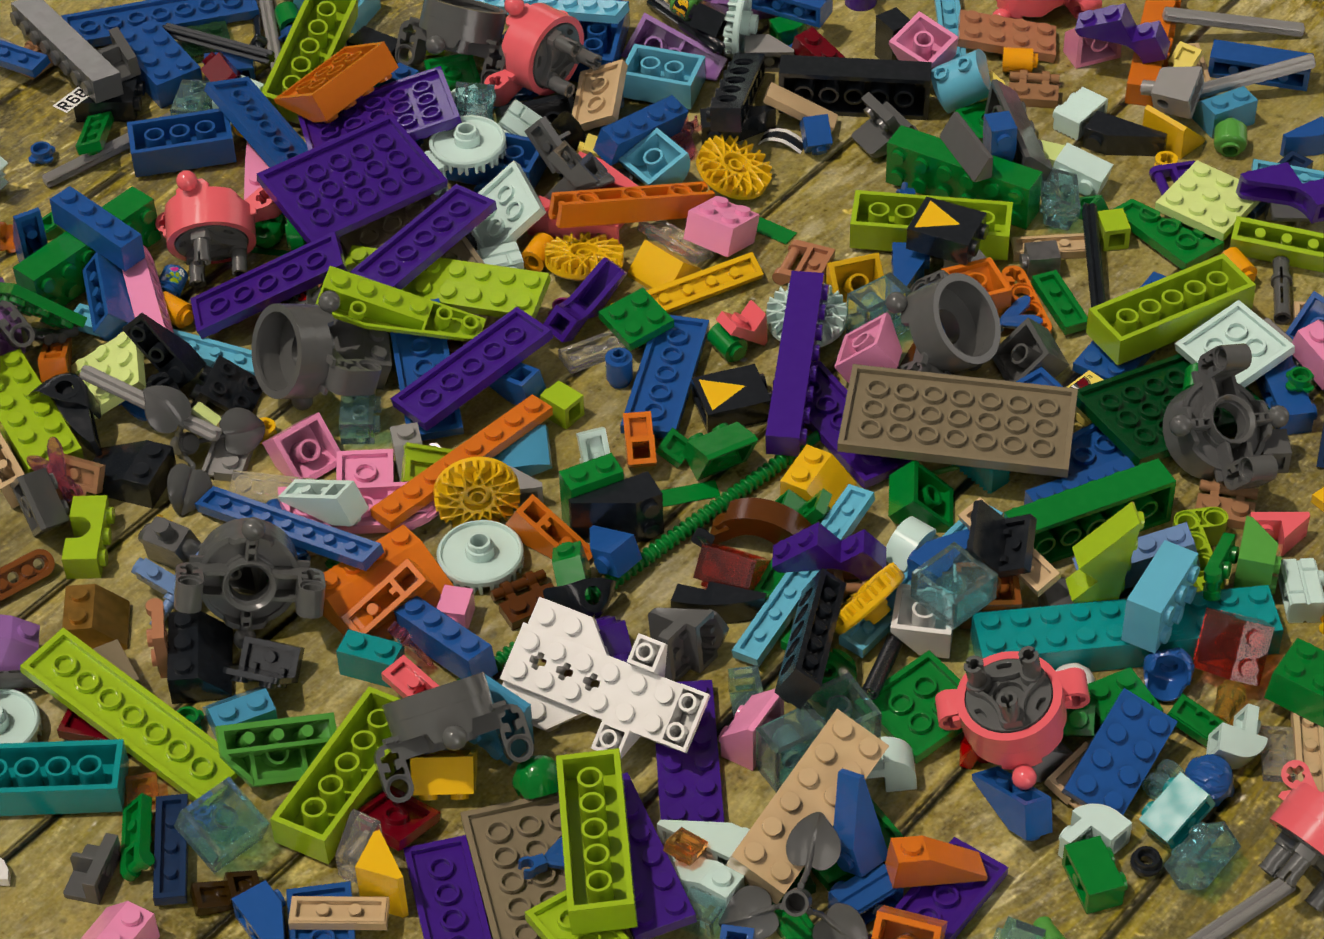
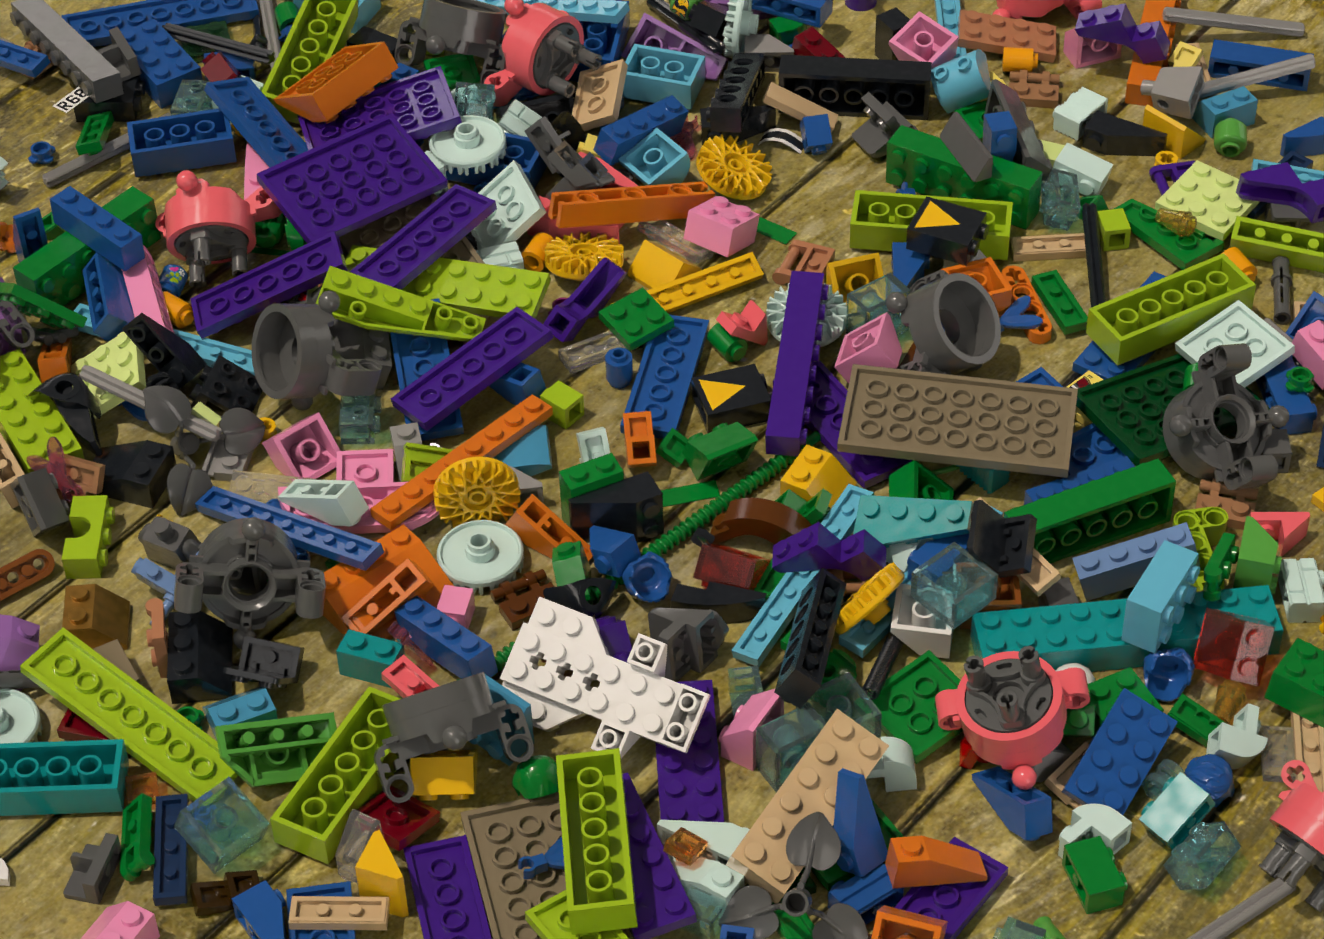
(648, 578): none -> blue hair
(912, 519): none -> teal wing
(1027, 350): dark grey slope -> none
(1040, 257): flat silver brick -> none
(1105, 557): lime slope -> none
(1143, 855): black plate -> none
(1177, 221): none -> clear yellow cone

